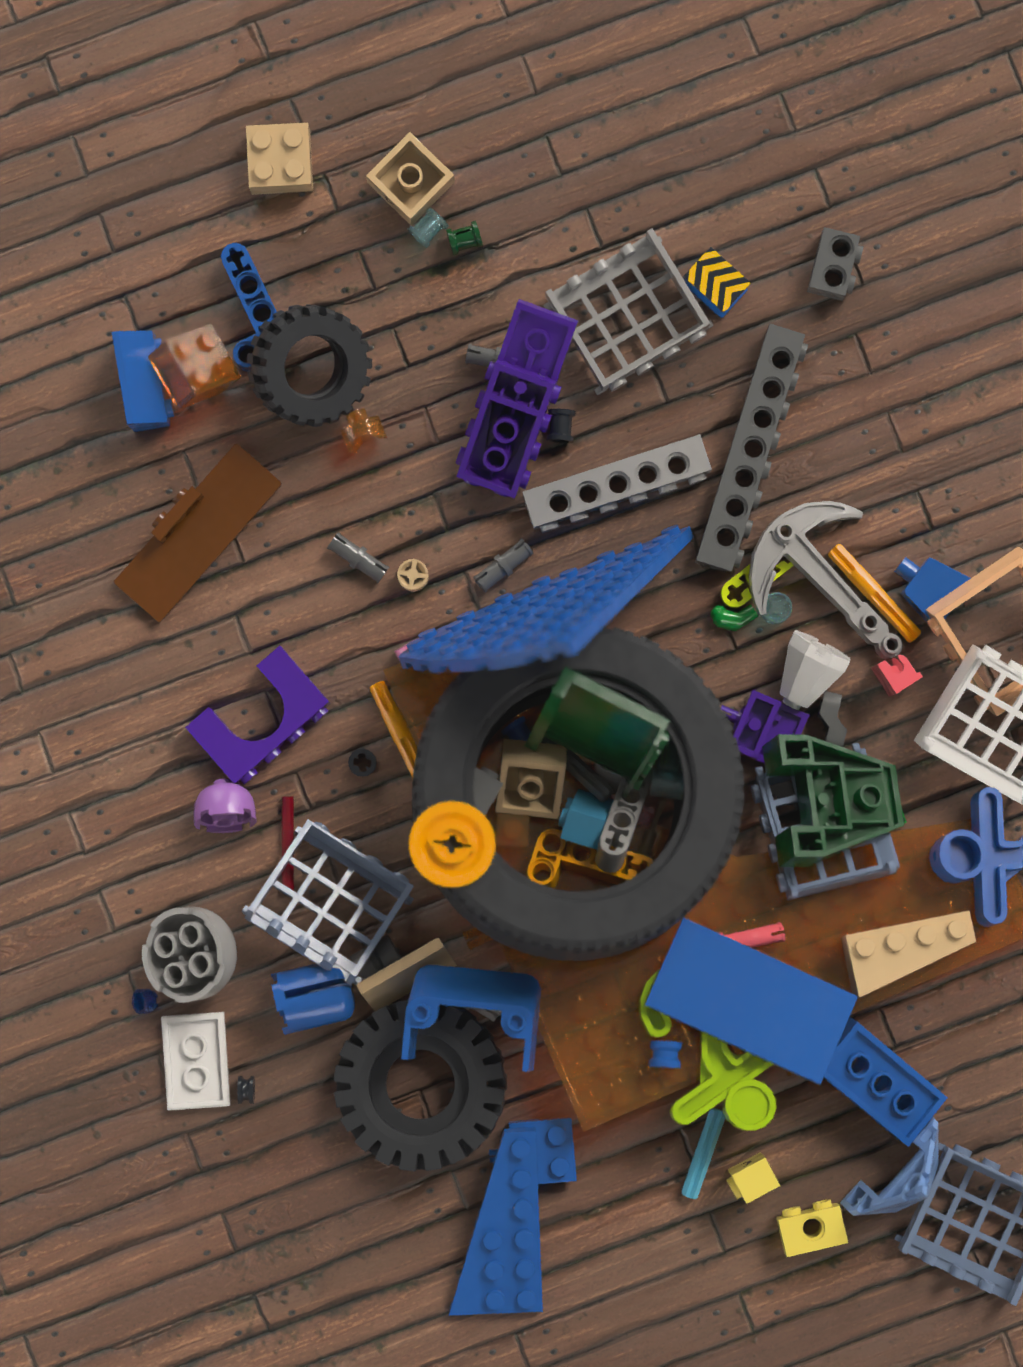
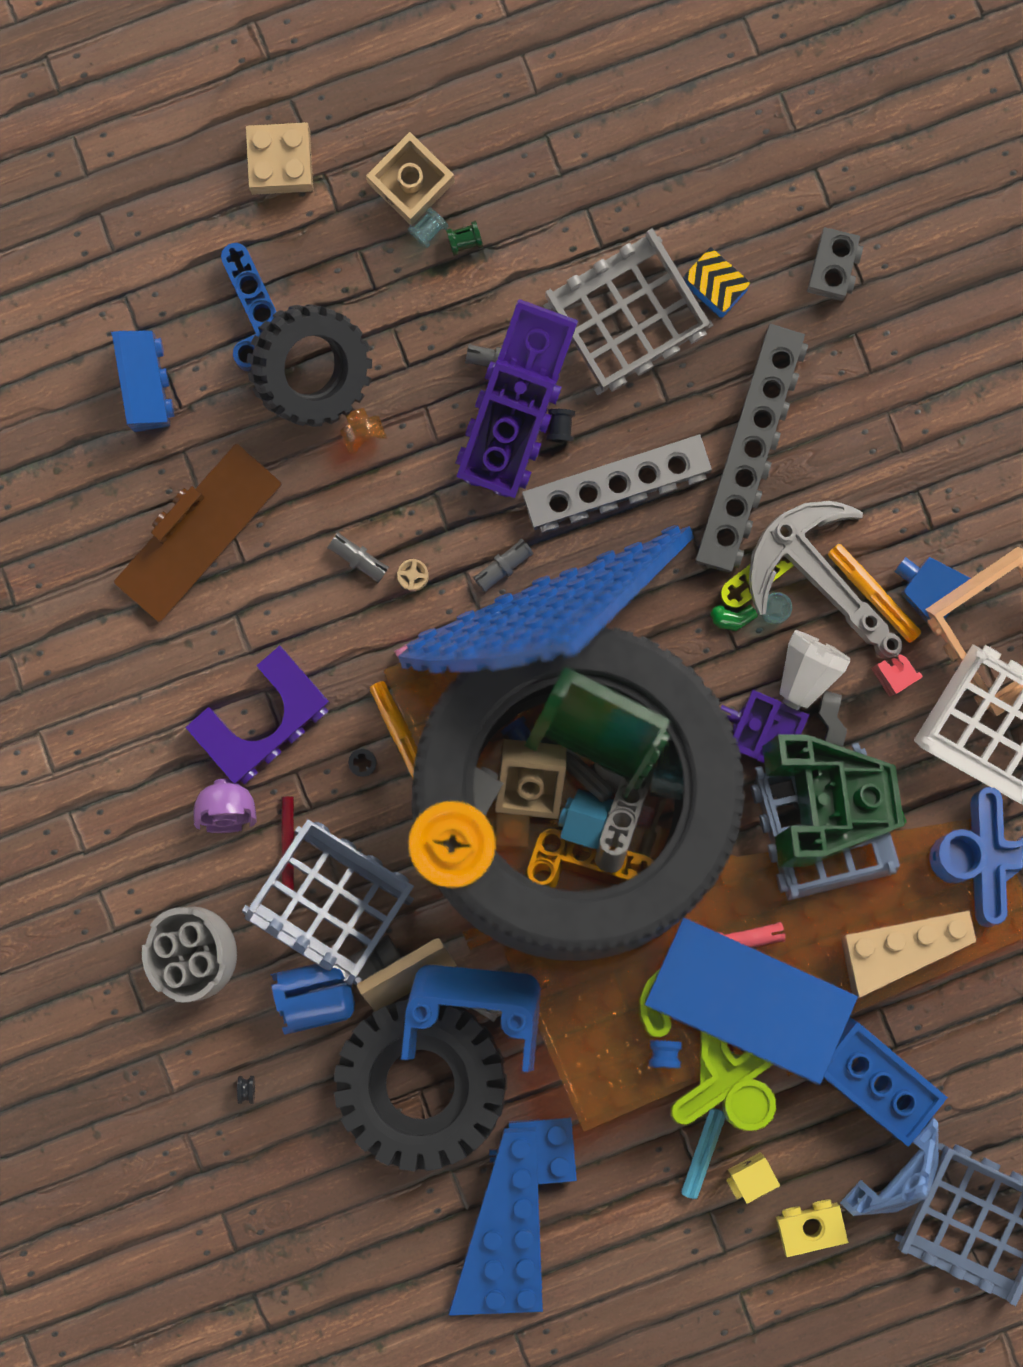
(144, 1001): clear blue hinge -> none
(194, 366): clear orange brick -> none
(195, 1061): white tile -> none

